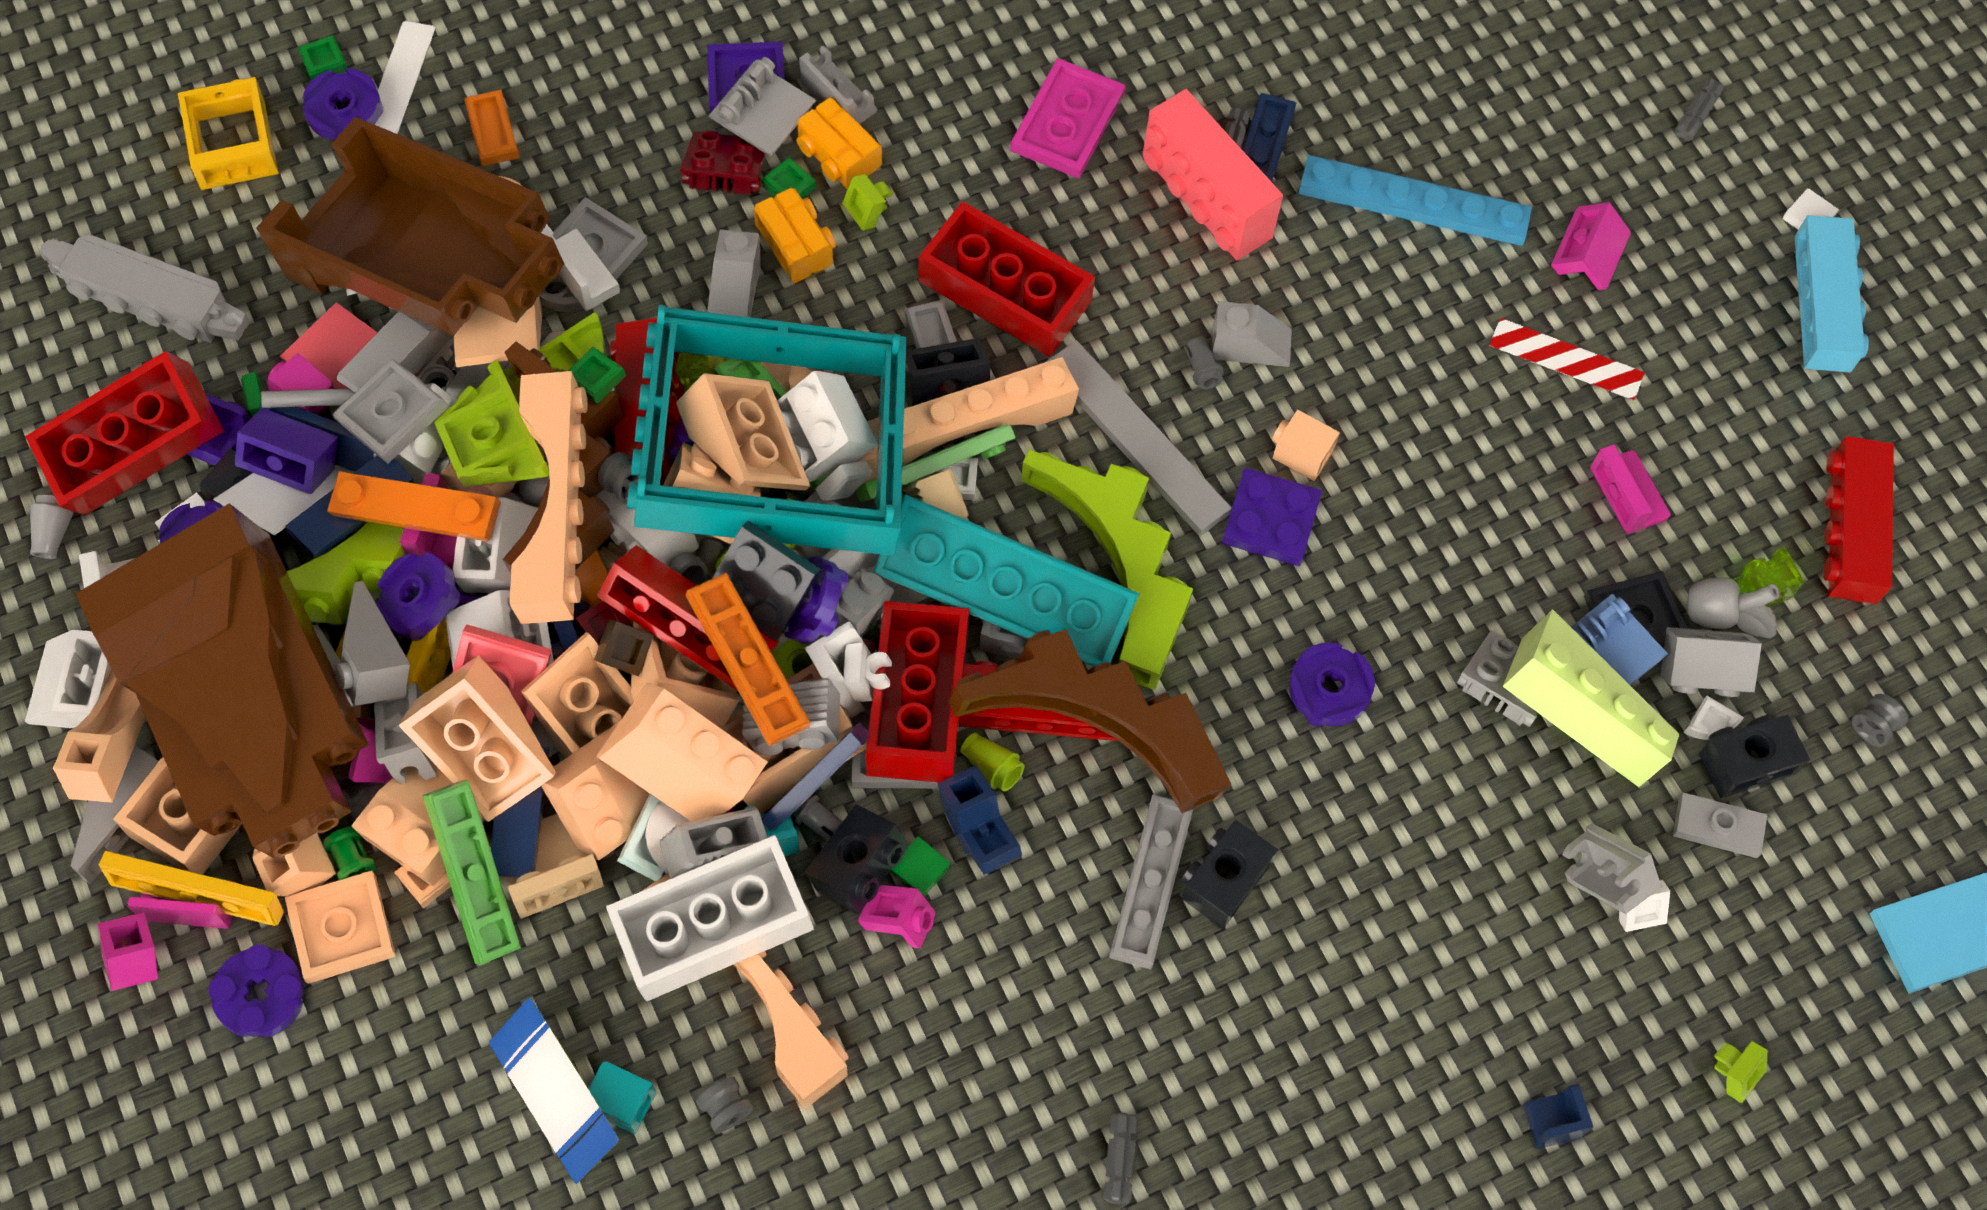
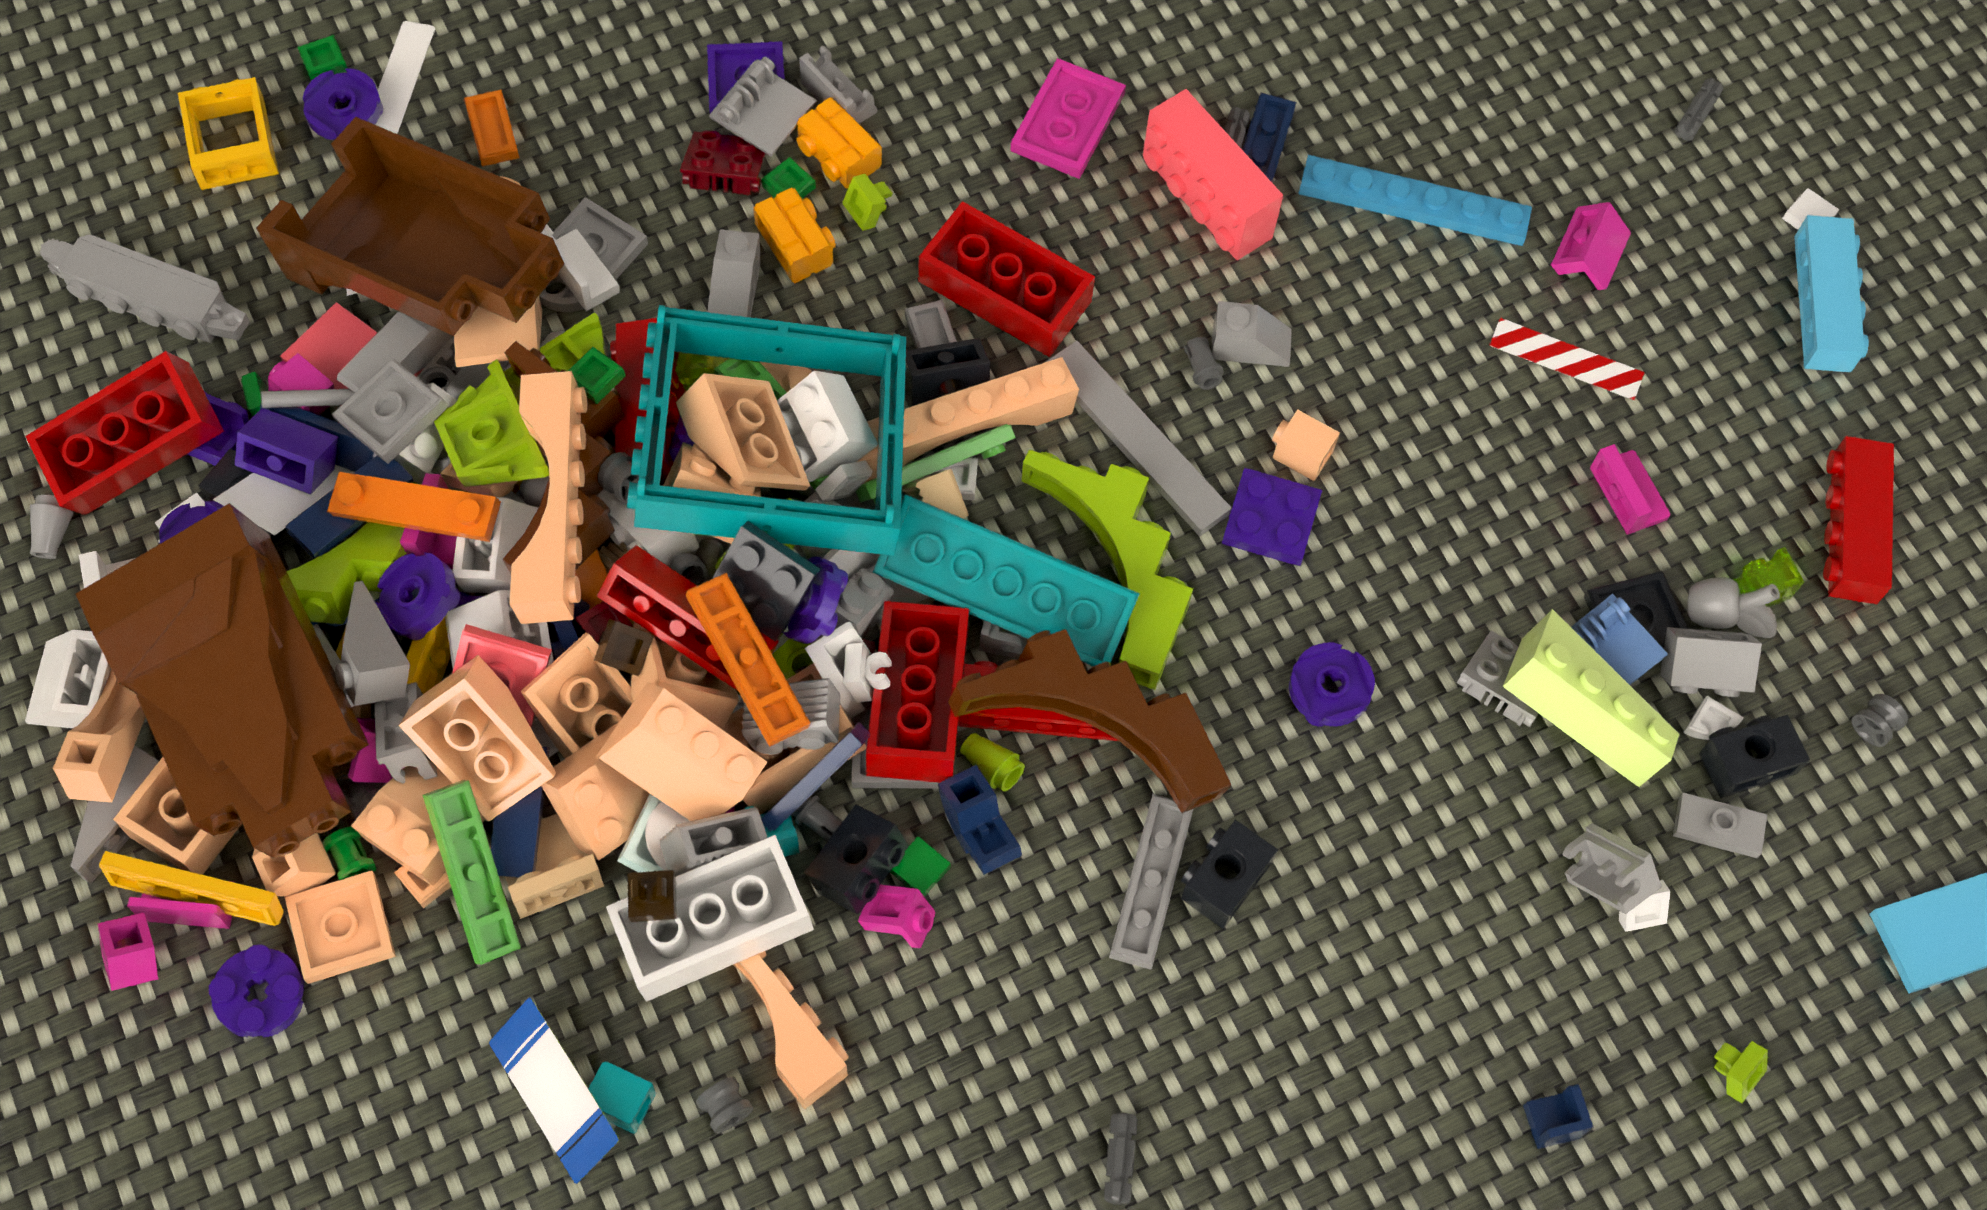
(652, 896): none -> dark brown tile

